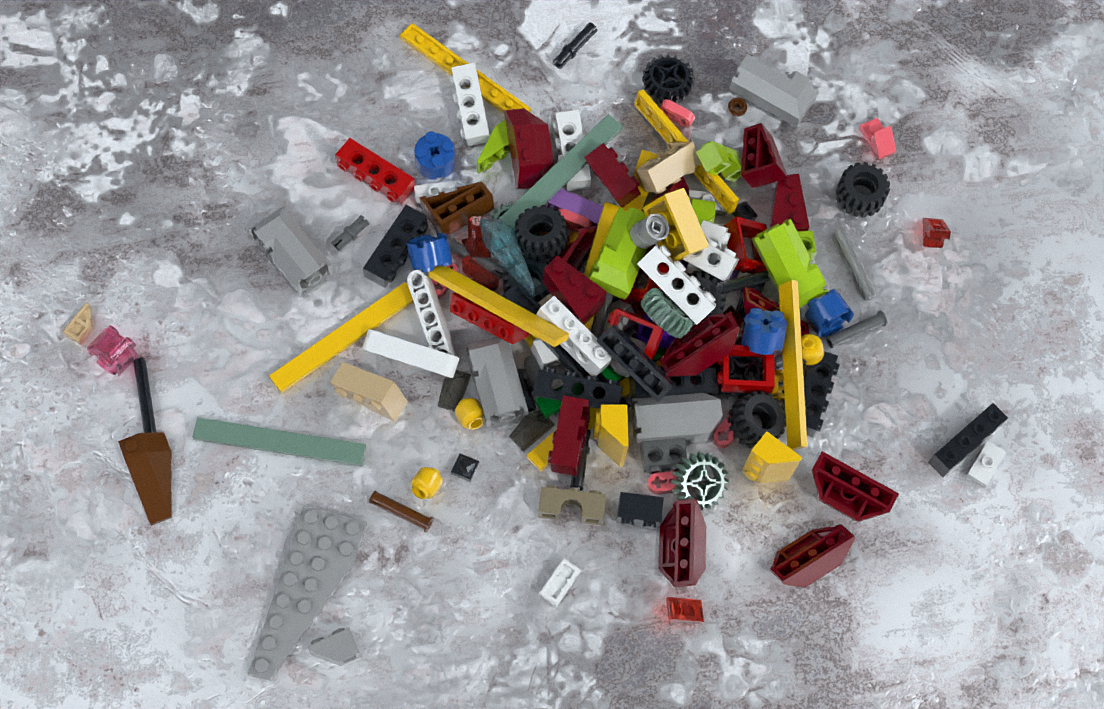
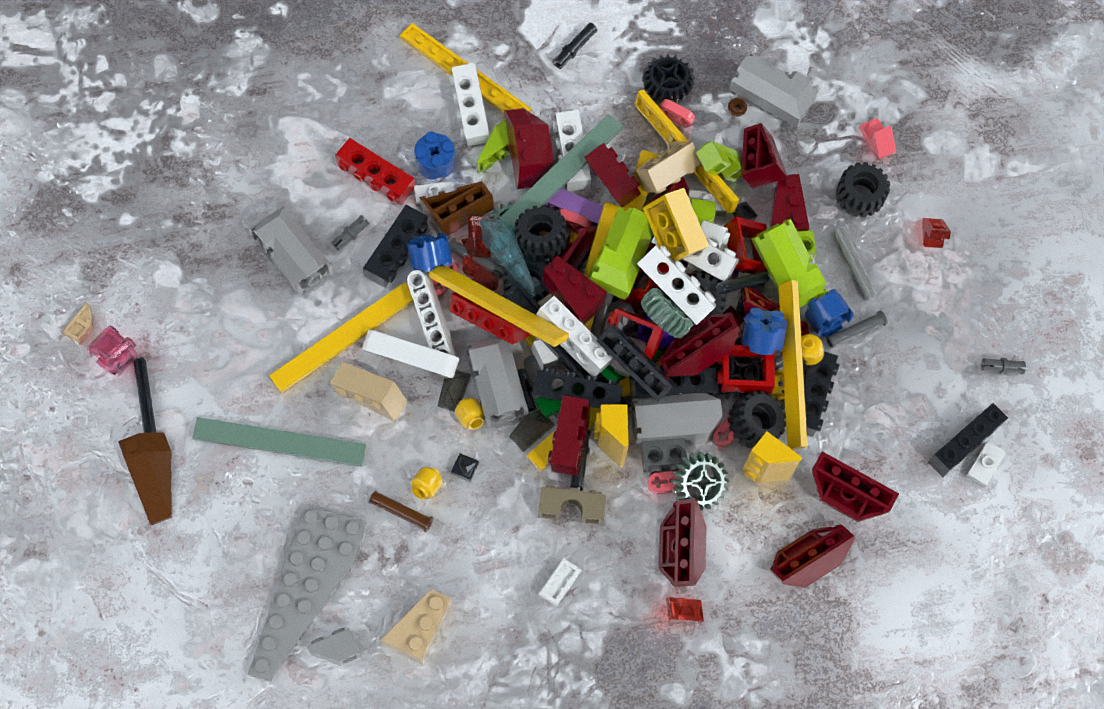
(419, 627): none -> tan wedge
(640, 510): black brick -> none
(649, 231): light grey wheel -> none
(1003, 366): none -> dark grey pin

